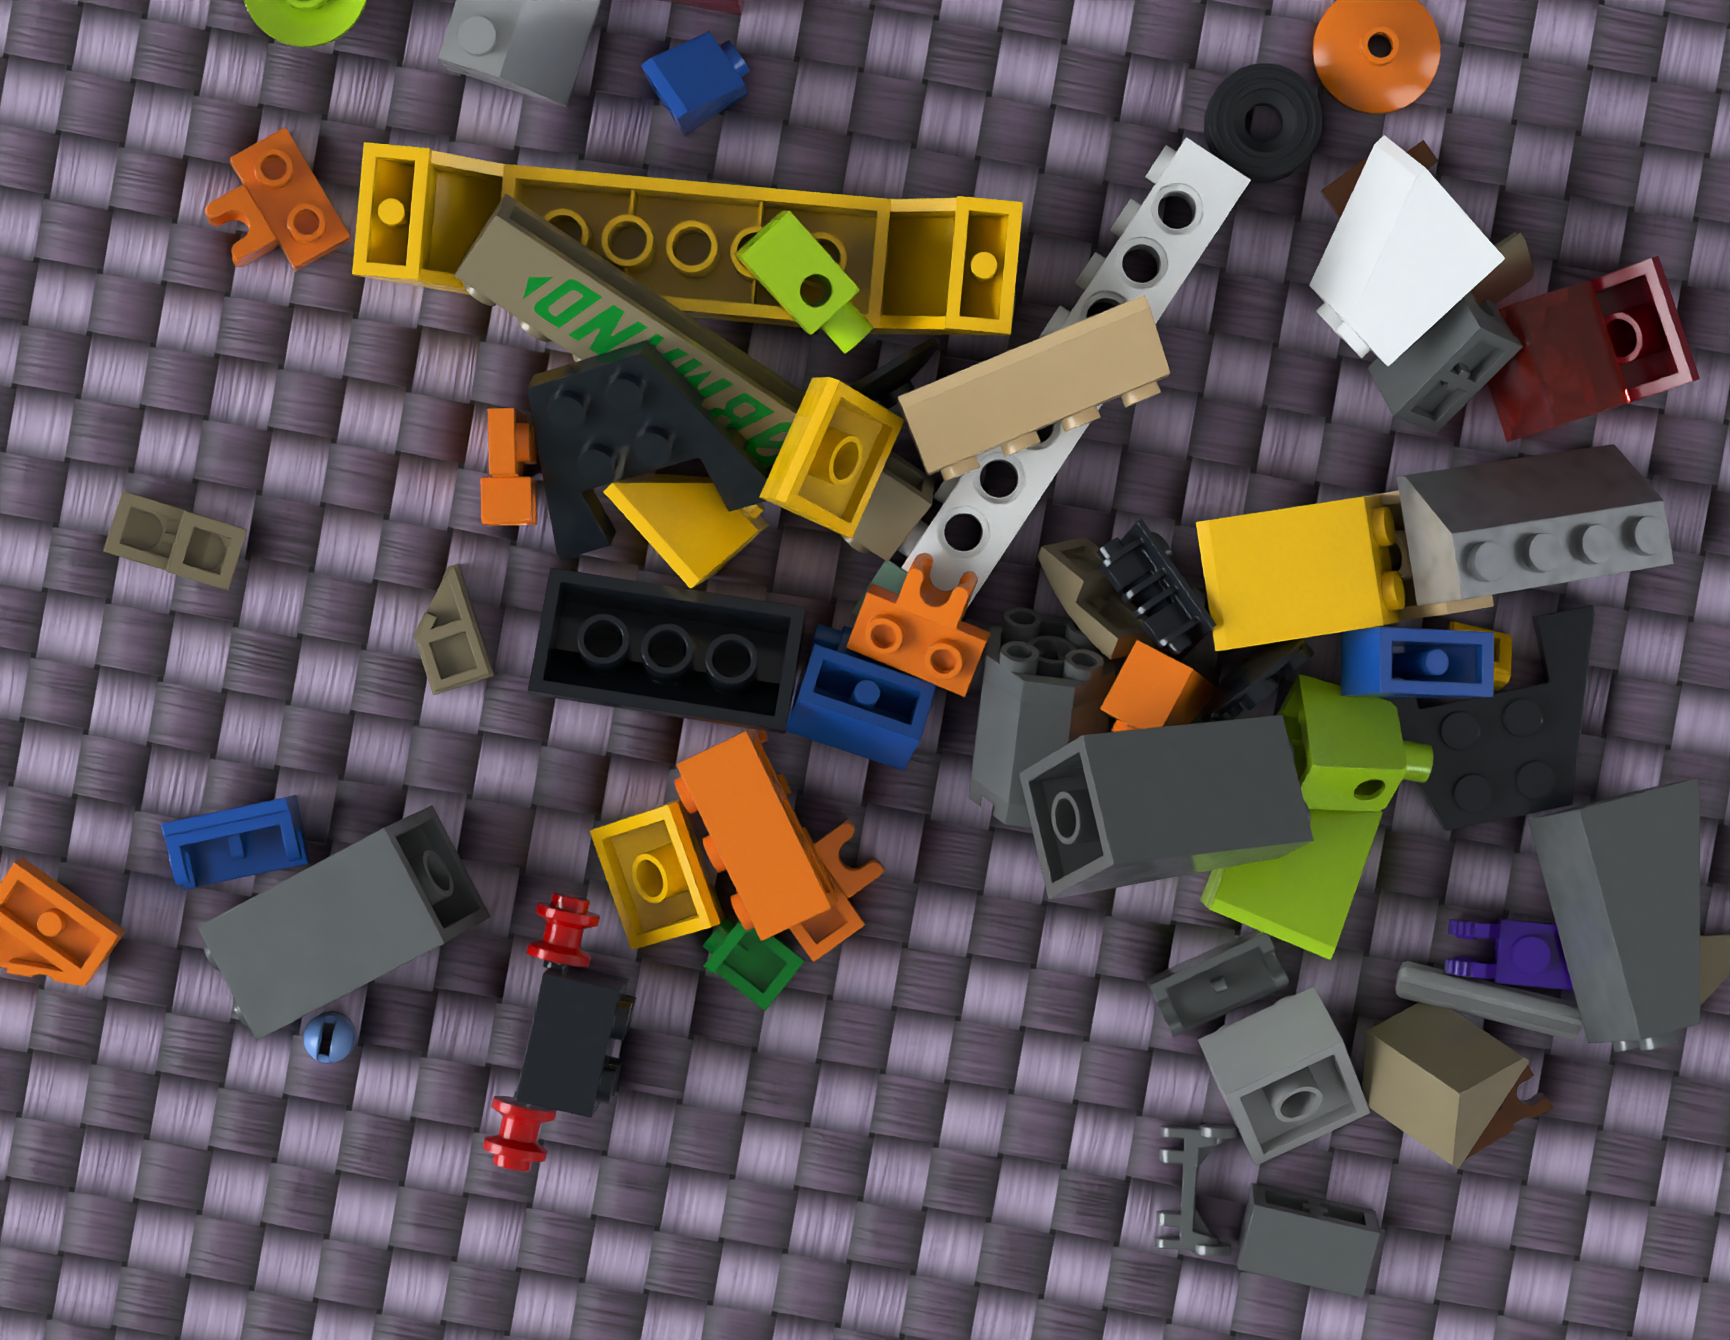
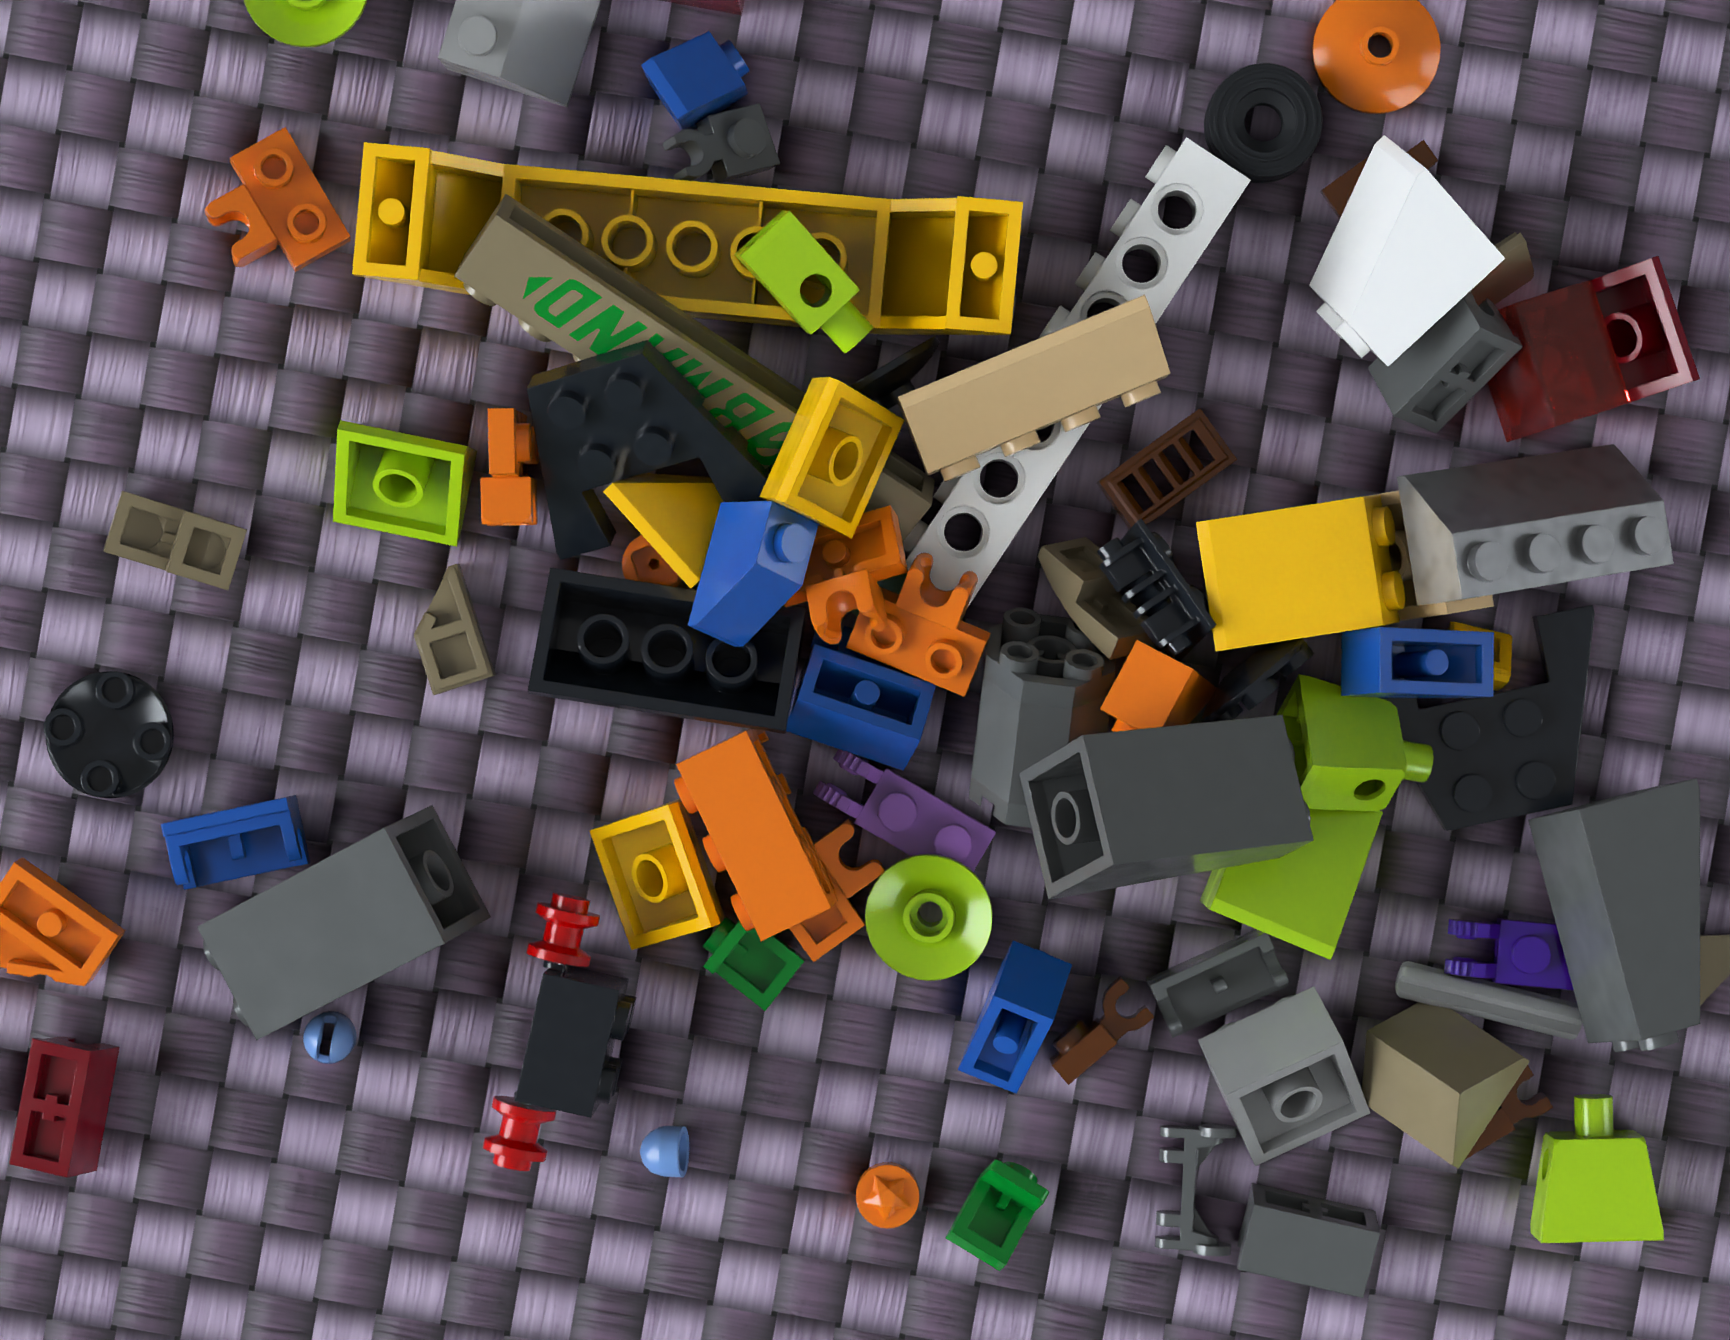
(64, 1106): none -> dark red hinge
(109, 734): none -> black dish
(401, 483): none -> lime slope
(645, 564): none -> orange tile
(666, 1151): none -> medium blue hinge
(727, 143): none -> dark grey plate
(750, 568): none -> blue slope
(846, 573): none -> orange plate
(887, 1195): none -> orange tile
(908, 814): none -> medium lavender hinge
(922, 947): none -> lime dish
(997, 1212): none -> green bracket
(1015, 1017): none -> blue slope
(1084, 1045): none -> reddish brown plate
(1124, 501): none -> reddish brown slope
(1595, 1181): none -> lime torso

